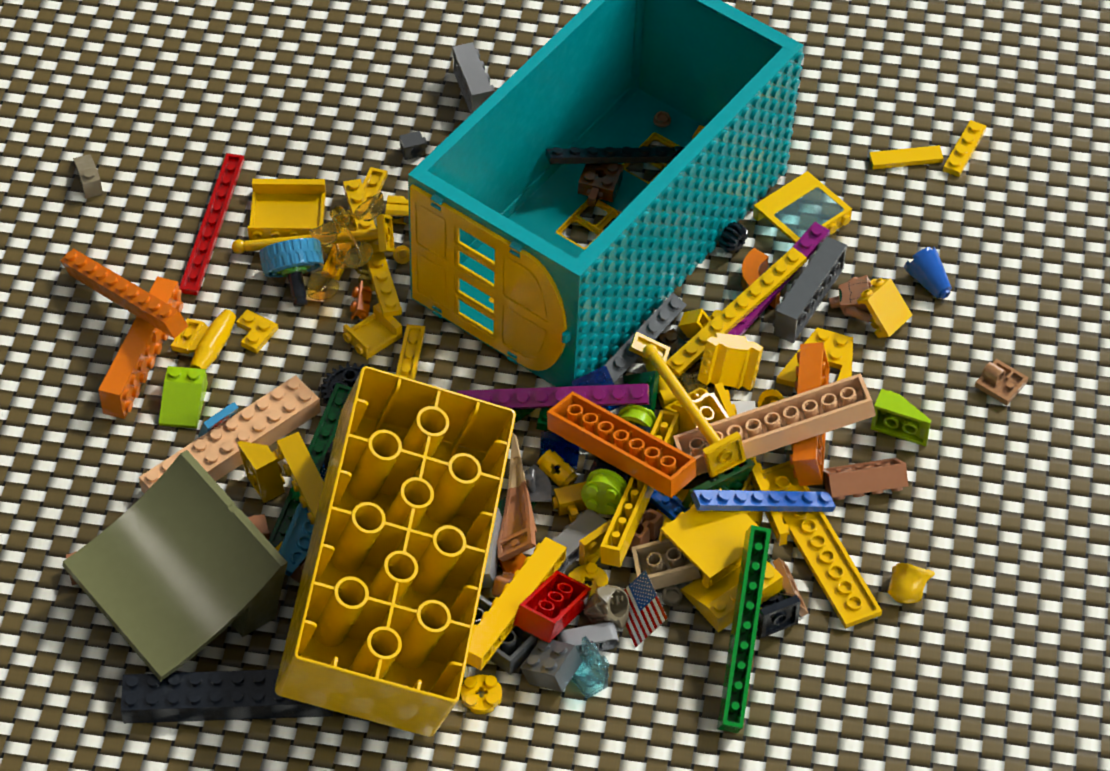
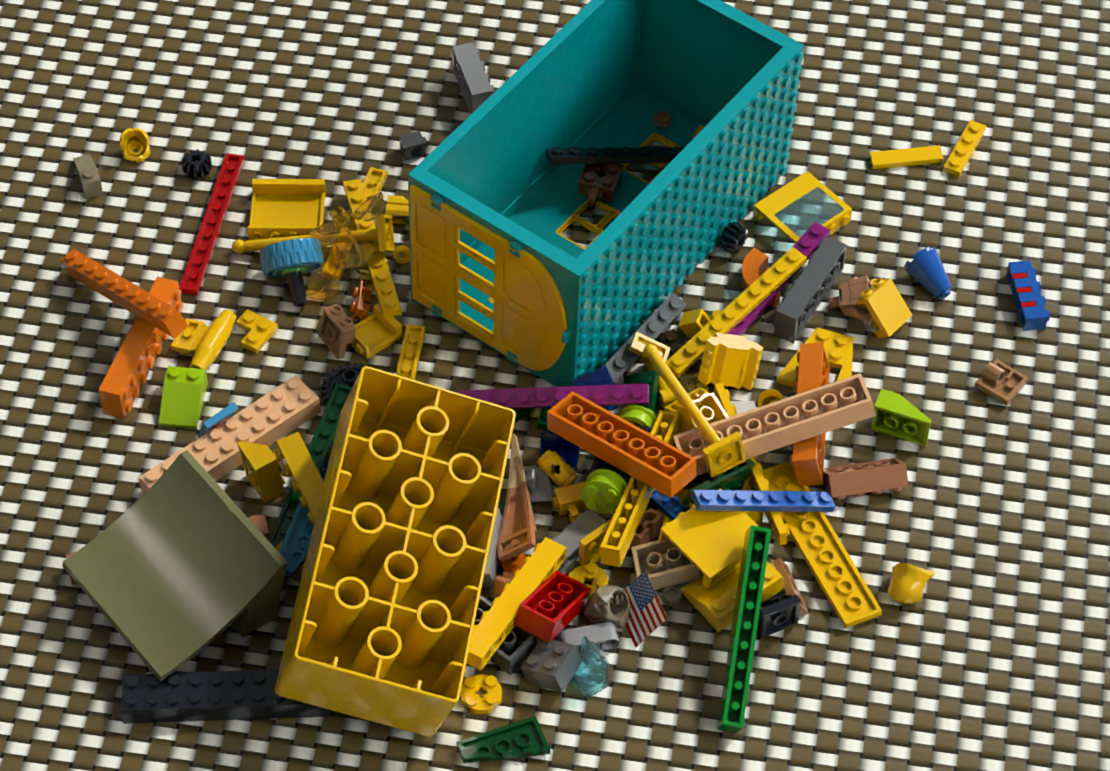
(134, 140): none -> yellow hair
(196, 164): none -> black gear
(336, 330): none -> medium nougat plate
(510, 741): none -> dark green wing
(1027, 295): none -> blue brick

